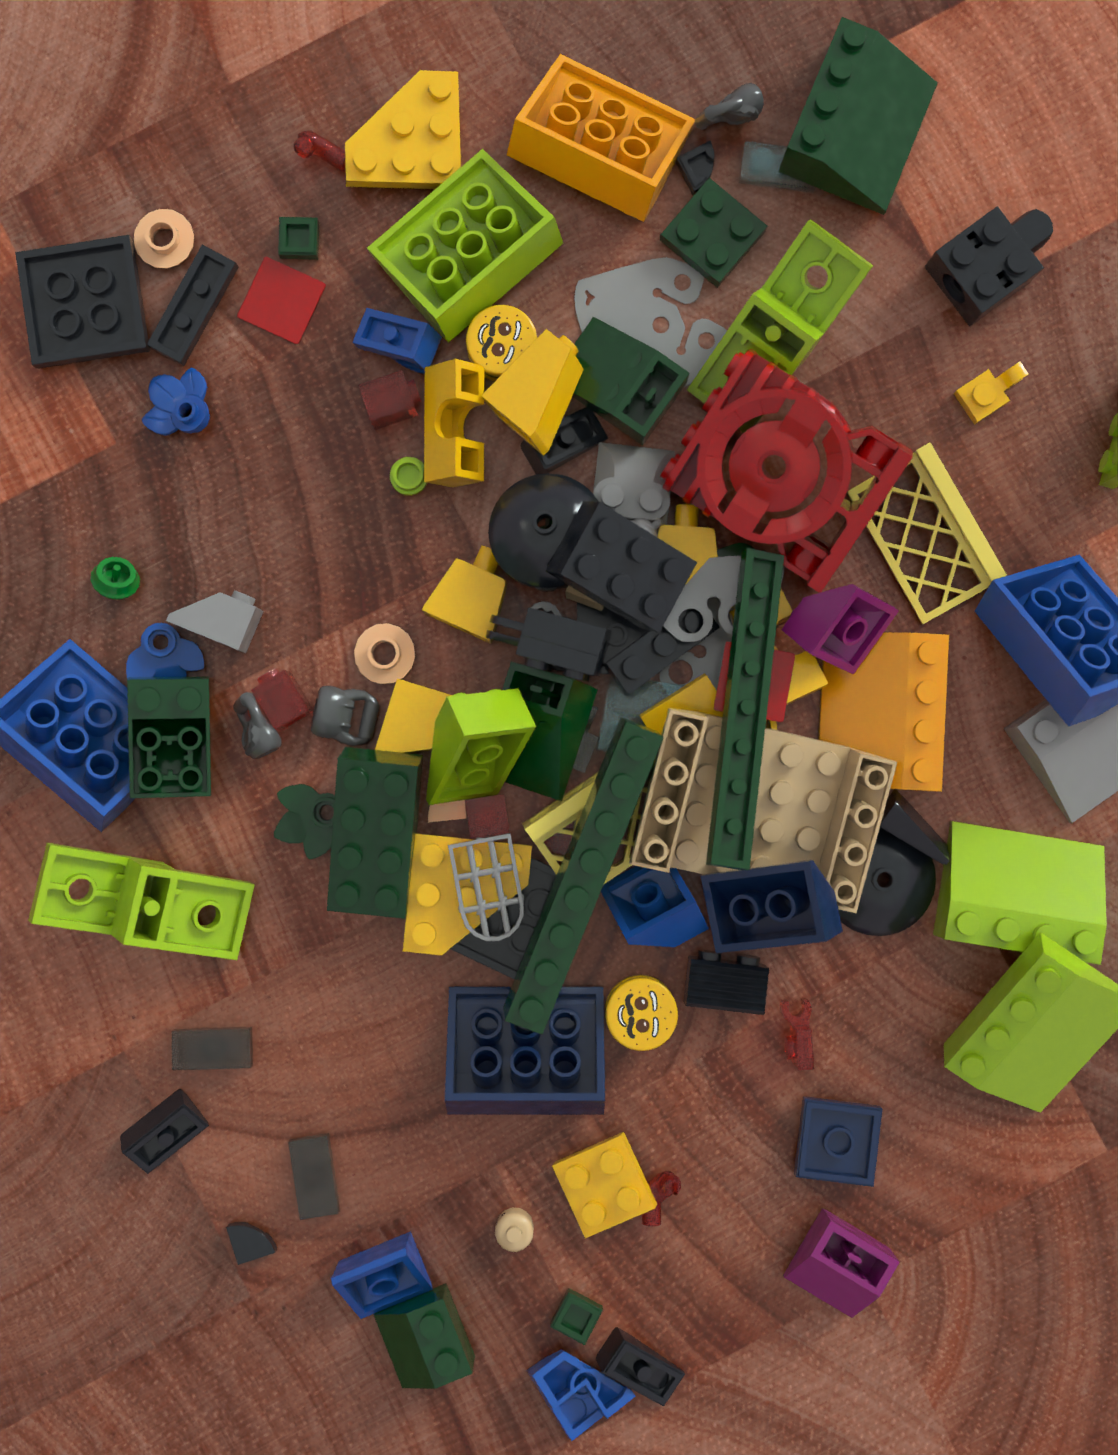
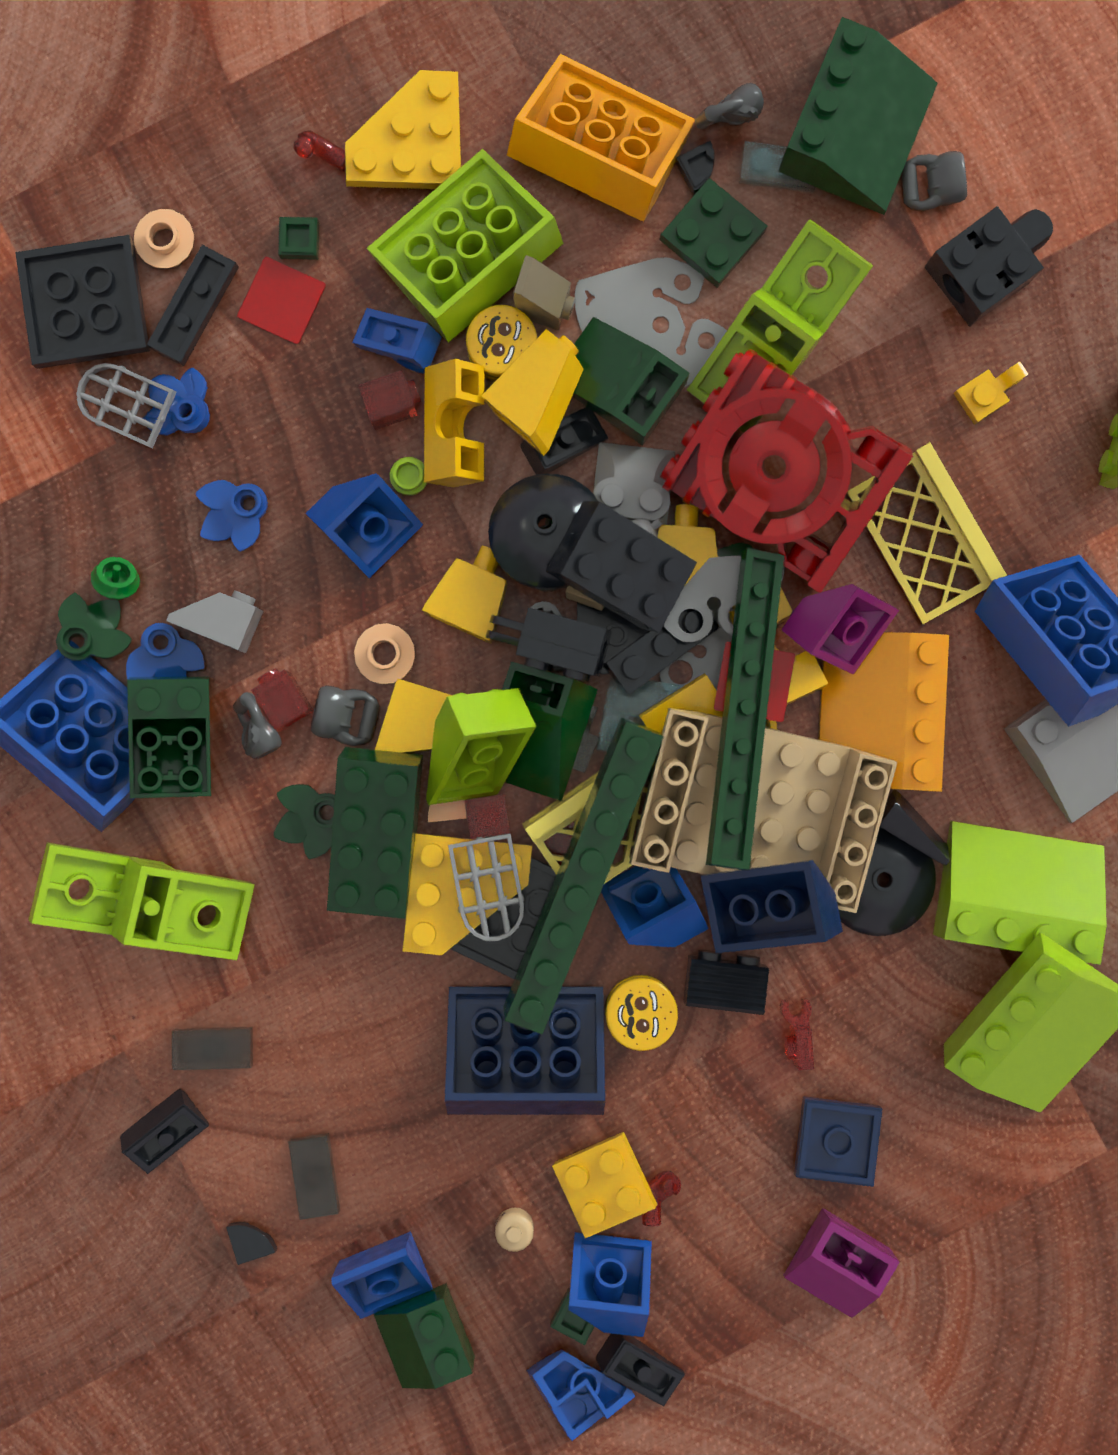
(93, 623): none -> dark green plate
(130, 415): none -> light grey window
(227, 515): none -> blue plate
(365, 521): none -> blue slope
(543, 294): none -> dark tan slope
(611, 1283): none -> blue slope
(945, 180): none -> dark grey piece

